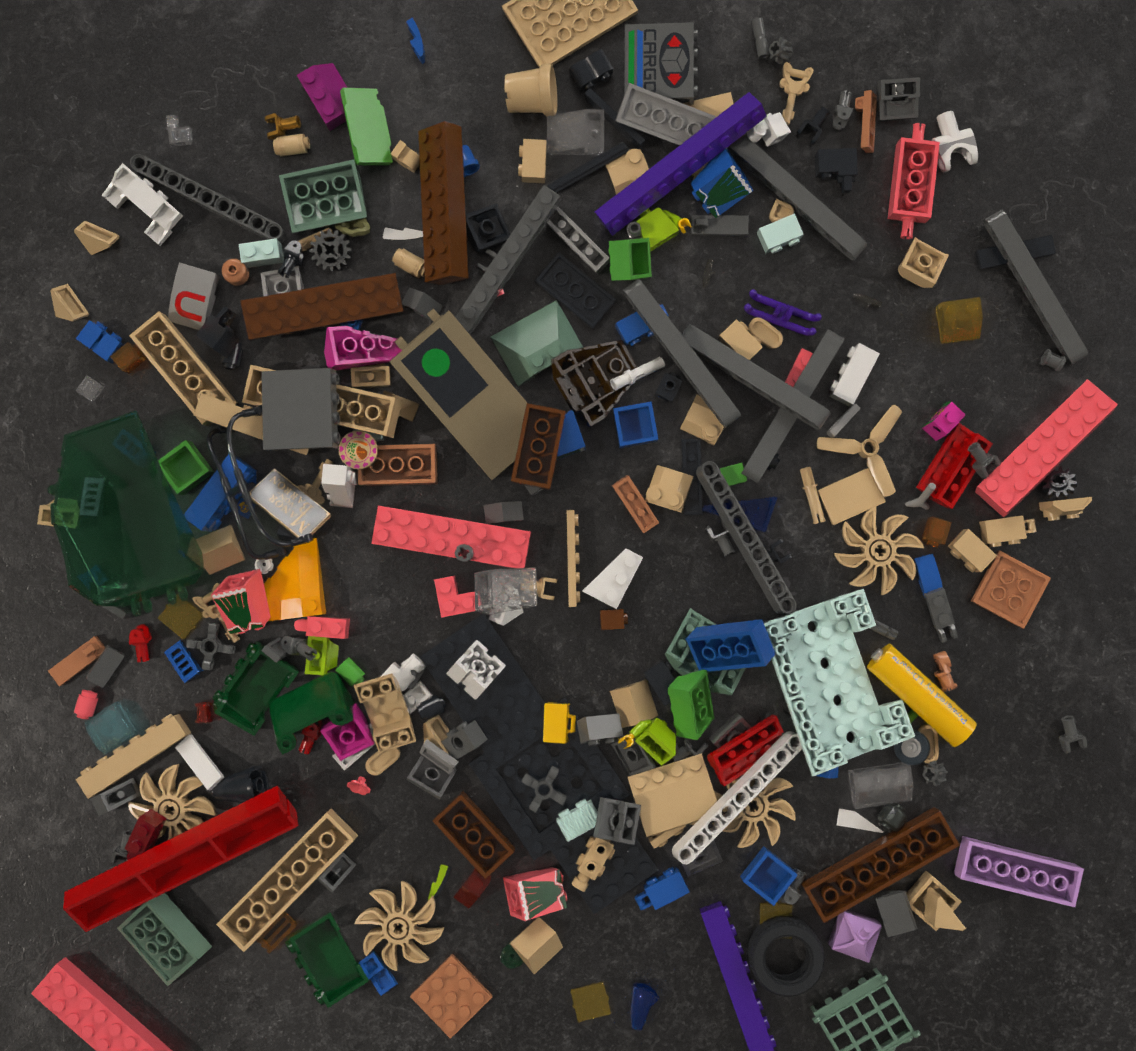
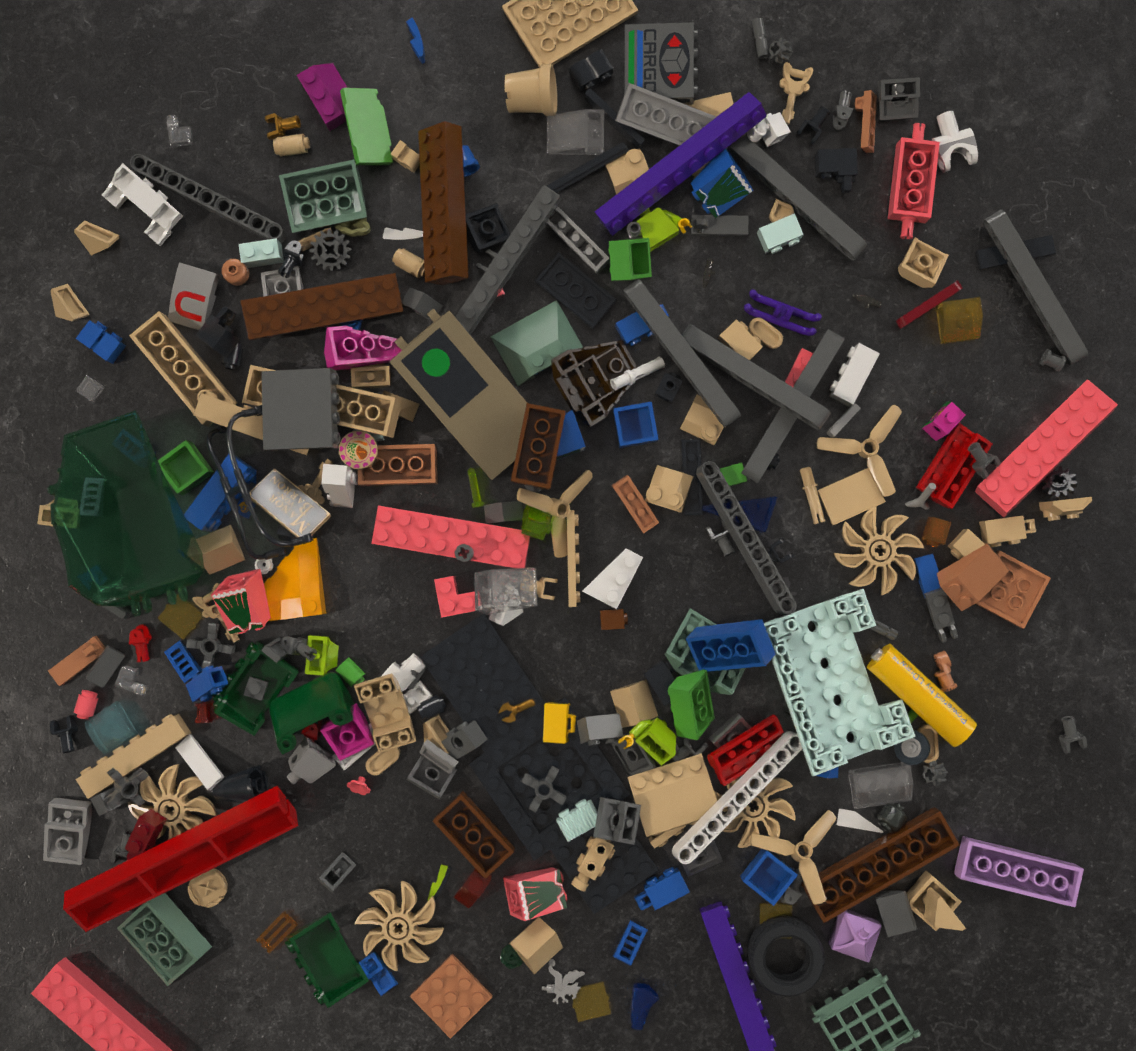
(65, 734): none -> black piece
(67, 831): none -> light grey slope
(120, 782): none -> dark grey pin
(127, 681): none -> clear piece
(128, 357): clear orange brick -> none
(207, 684): none -> blue brick
(208, 888): none -> tan tile
(256, 688): none -> dark grey plate
(287, 880): tan brick -> none
(309, 762): none -> light grey torso
(324, 626): coral brick -> none
(474, 488): none -> clear neon green piece
(476, 669): white brick -> none
(515, 709): none -> pearl gold bar
(534, 161): tan brick -> none
(535, 522): none -> clear neon green slope
(557, 508): none -> tan piece
(560, 987): none -> light grey piece
(617, 955): none -> blue slope
(806, 865): none -> tan piece
(929, 304): none -> dark red beam
(972, 576): none -> nougat slope

